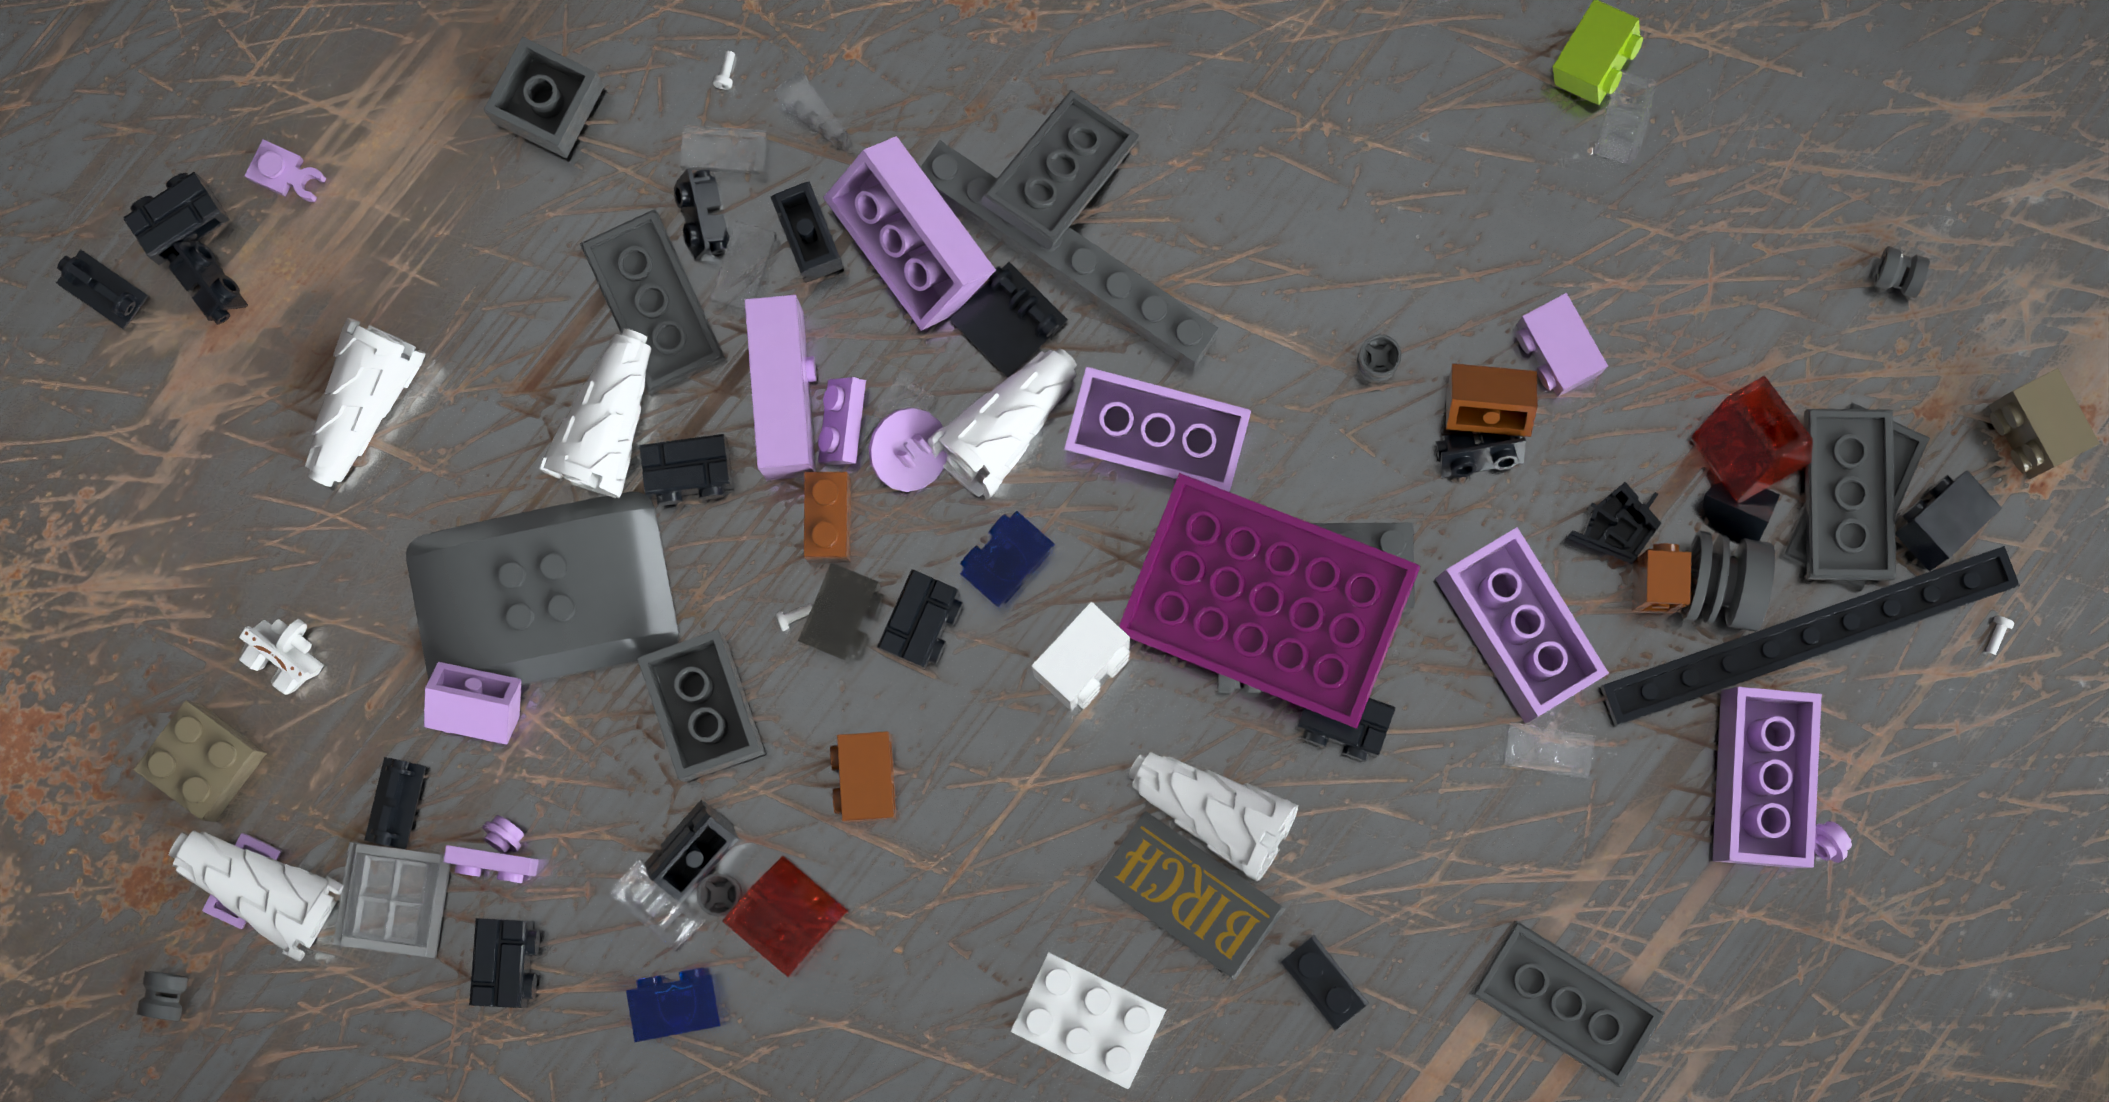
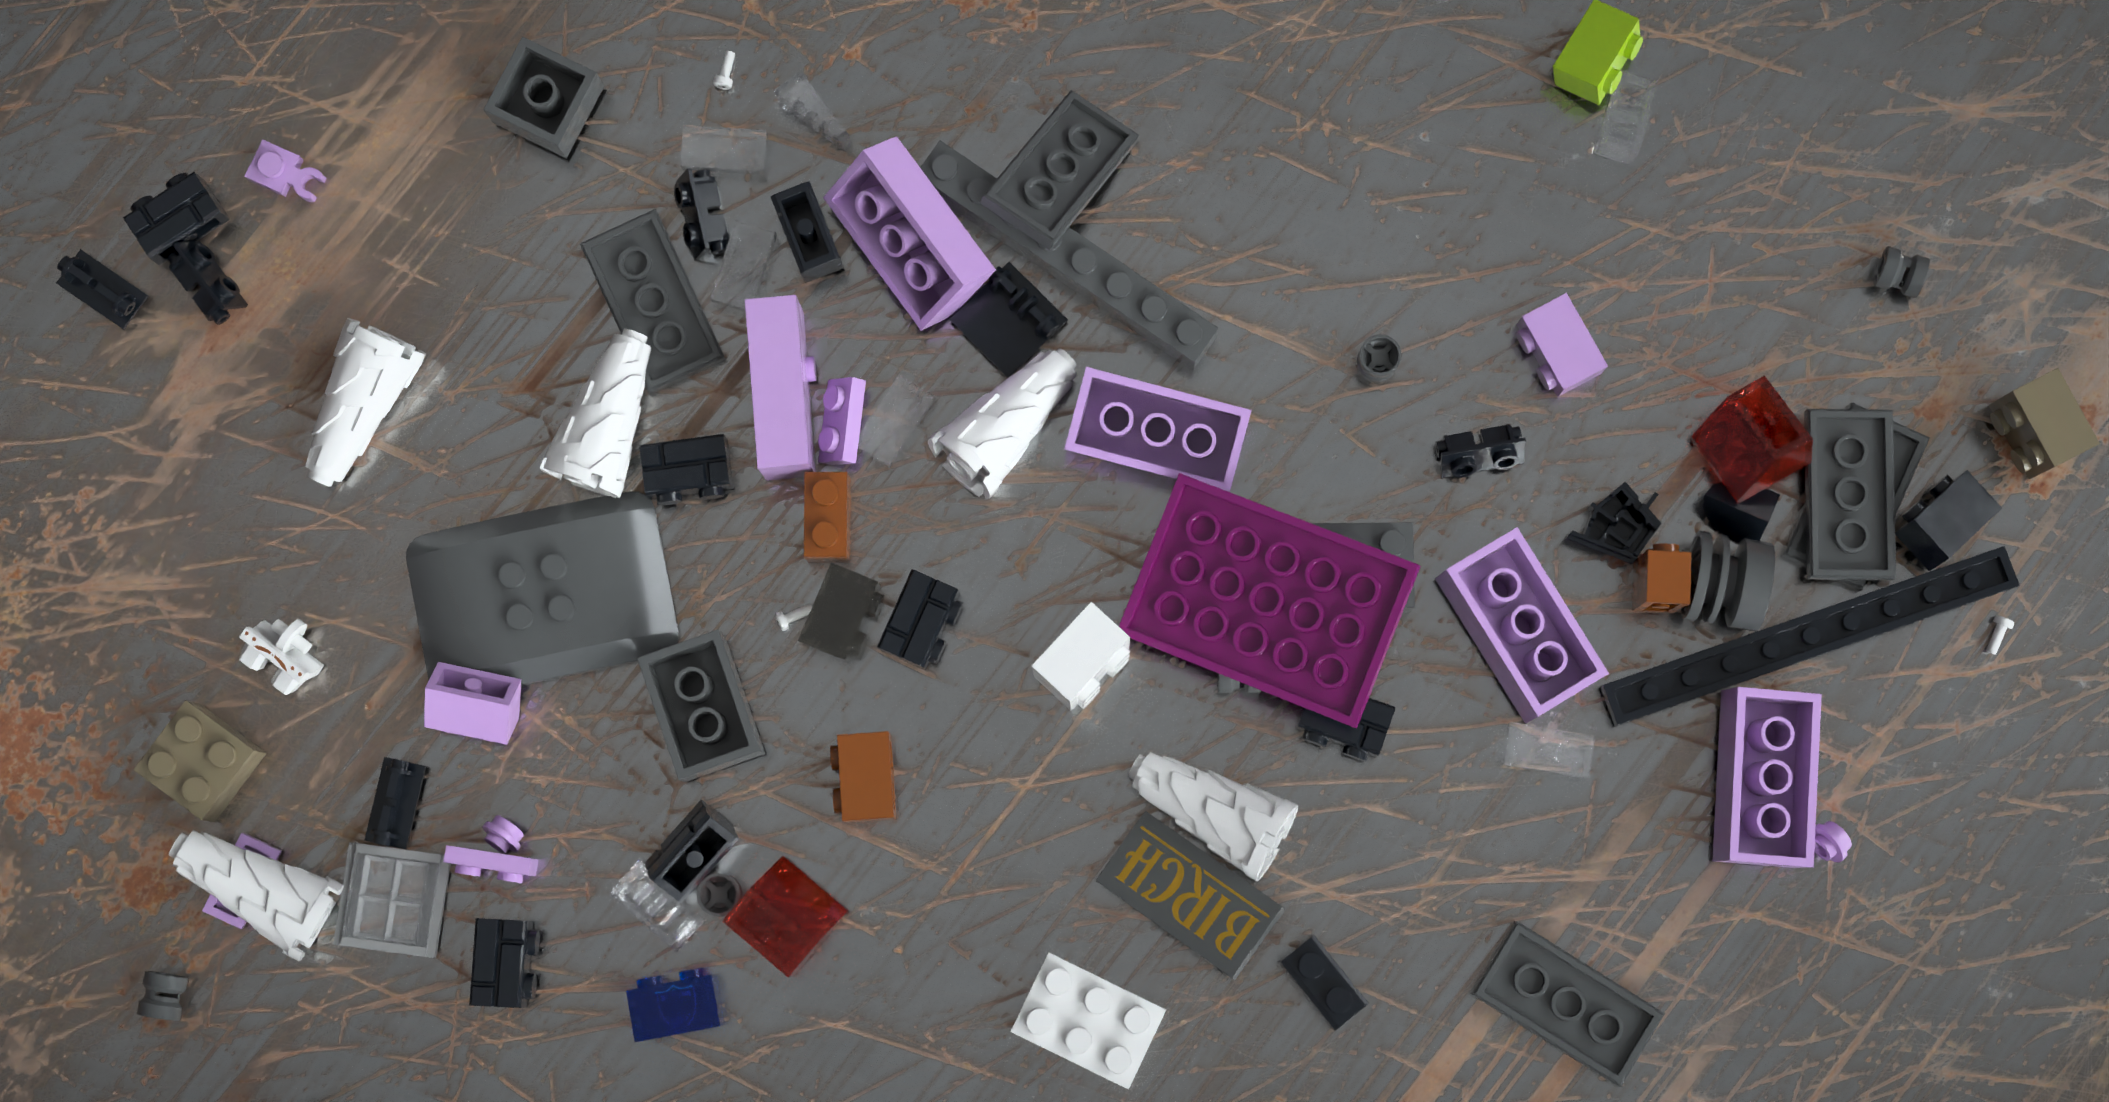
(902, 452): lavender piece -> none
(1006, 559): clear blue brick -> none
(1491, 400): dark orange brick -> none

